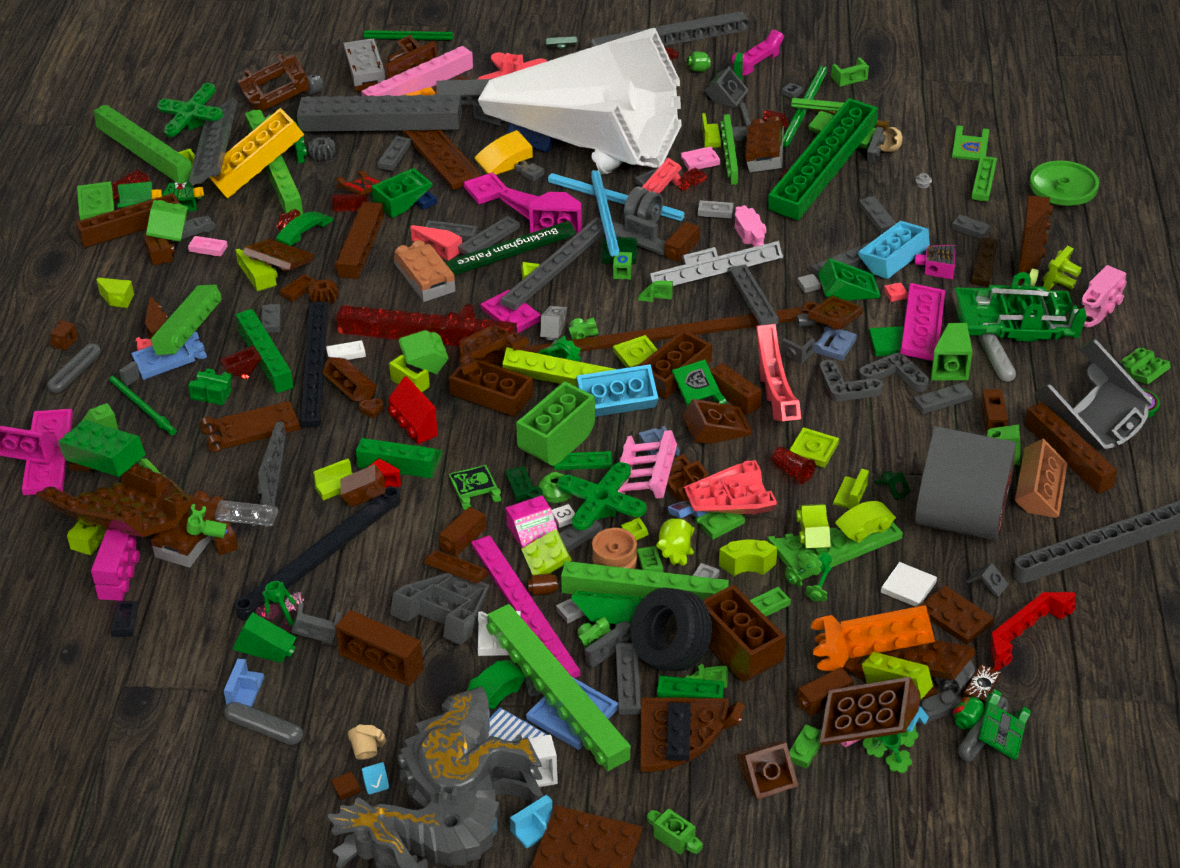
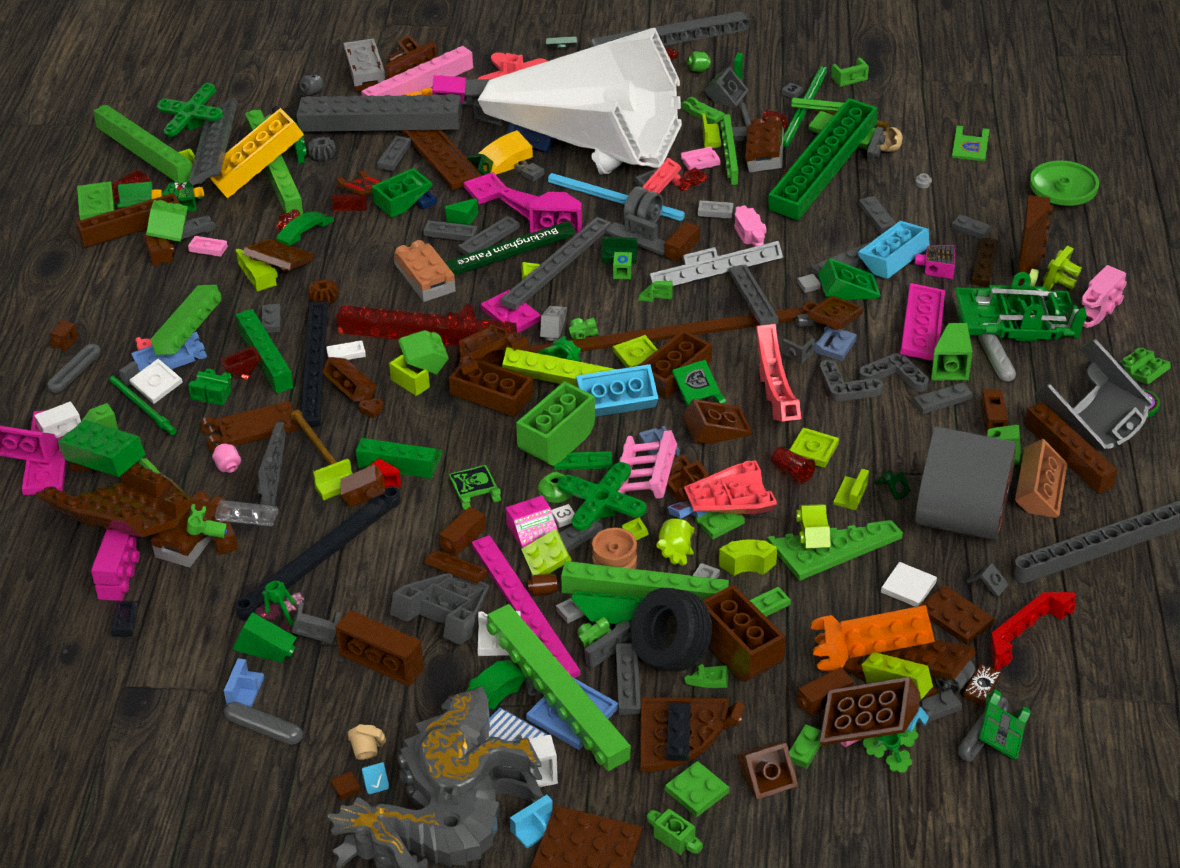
(58, 420): none -> white panel
(85, 537): lime brick -> none
(115, 291): lime slope -> none
(154, 318): reddish brown slope -> none
(156, 381): none -> white tile
(226, 458): none -> bright pink head
(288, 65): reddish brown plate -> none
(297, 288): reddish brown tile -> none
(297, 416): none -> pearl gold bar
(359, 240): reddish brown brick -> none
(413, 411): red slope -> none
(417, 35): green axle -> none
(442, 241): coral slope -> none
(449, 85): none -> dark pink brick
(462, 212): none -> green slope
(480, 160): none -> dark green bracket
(521, 484): dark green hinge -> none
(605, 213): medium azure axle -> none
(649, 563): bright green slope -> none
(689, 688): green plate -> none
(696, 109): none -> bright green hinge
(697, 789): none -> bright green plate
(736, 388): reddish brown brick -> none
(769, 47): dark pink plate -> none
(812, 564): bright green plant -> none
(865, 520): lime brick -> none
(886, 340): green tile -> none
(895, 292): coral plate -> none
(968, 712): green head -> none
(984, 178): bright green plate -> none

